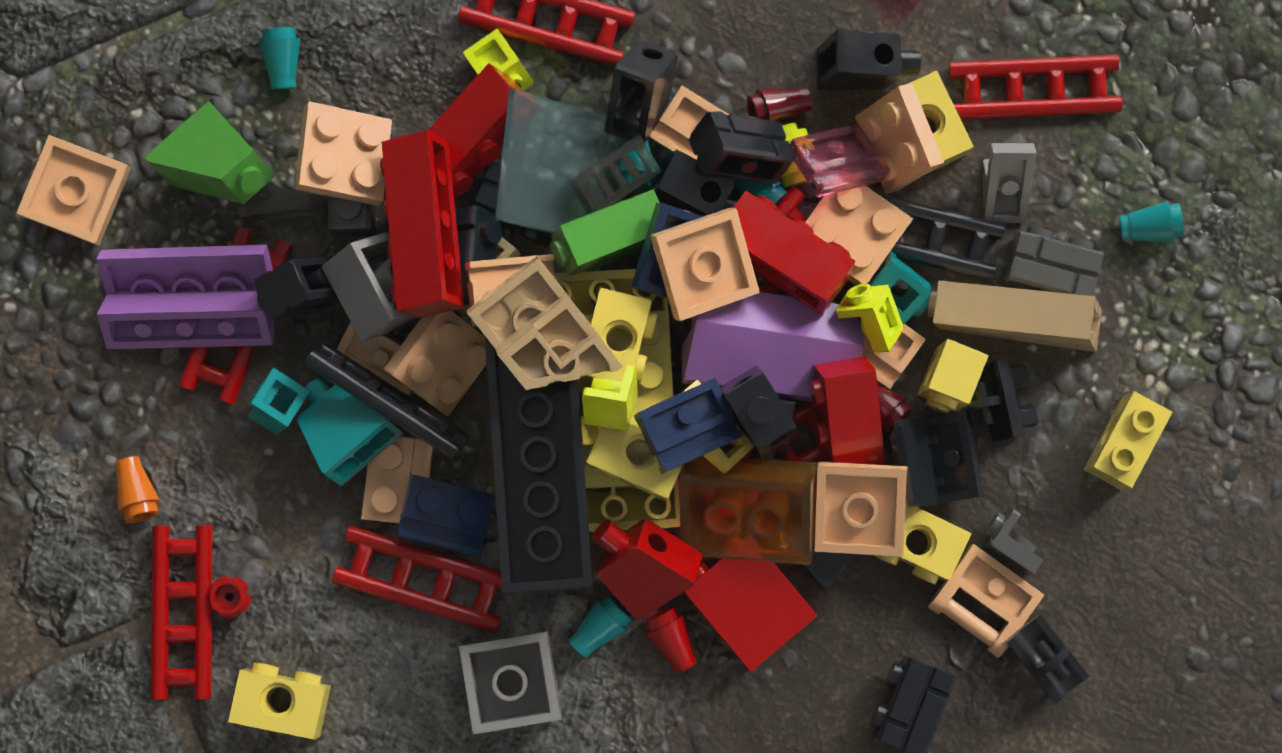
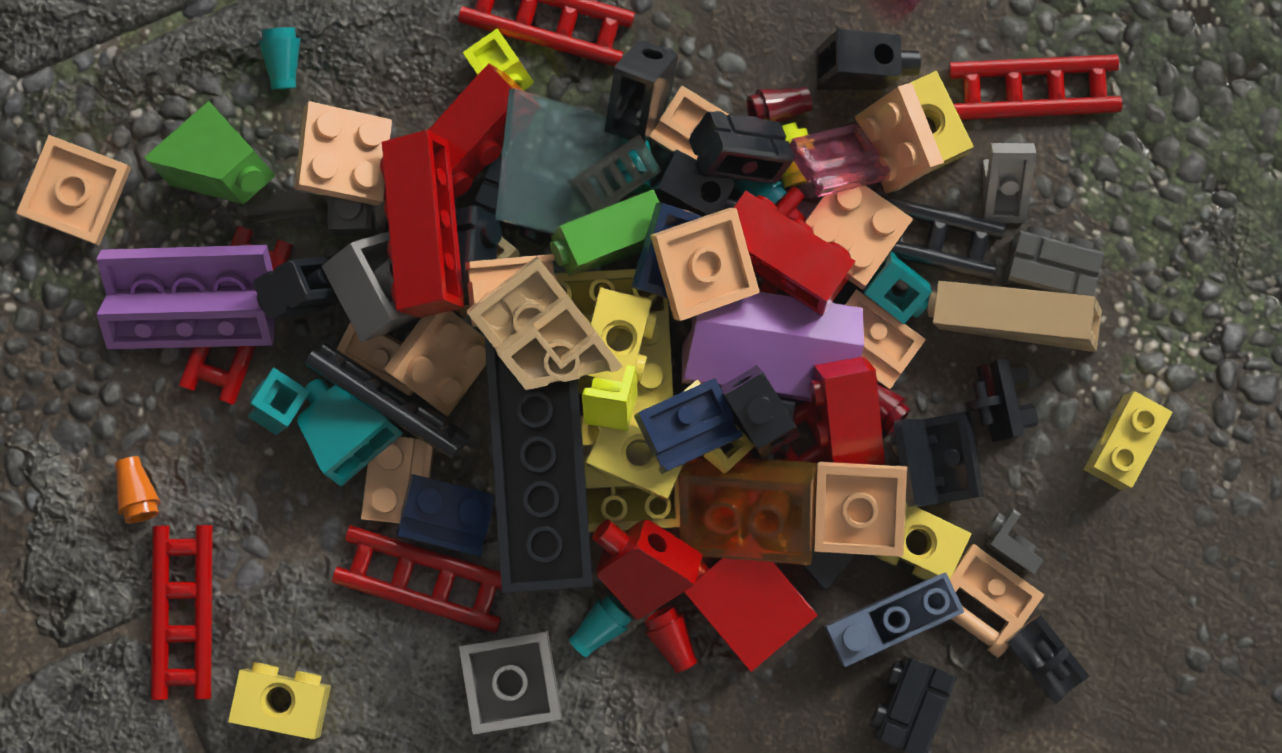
(241, 599): red plate -> none
(877, 313): neon yellow bracket -> none
(893, 619): none -> sand blue slope
(952, 376): light yellow brick -> none
(1153, 224): teal cone -> none

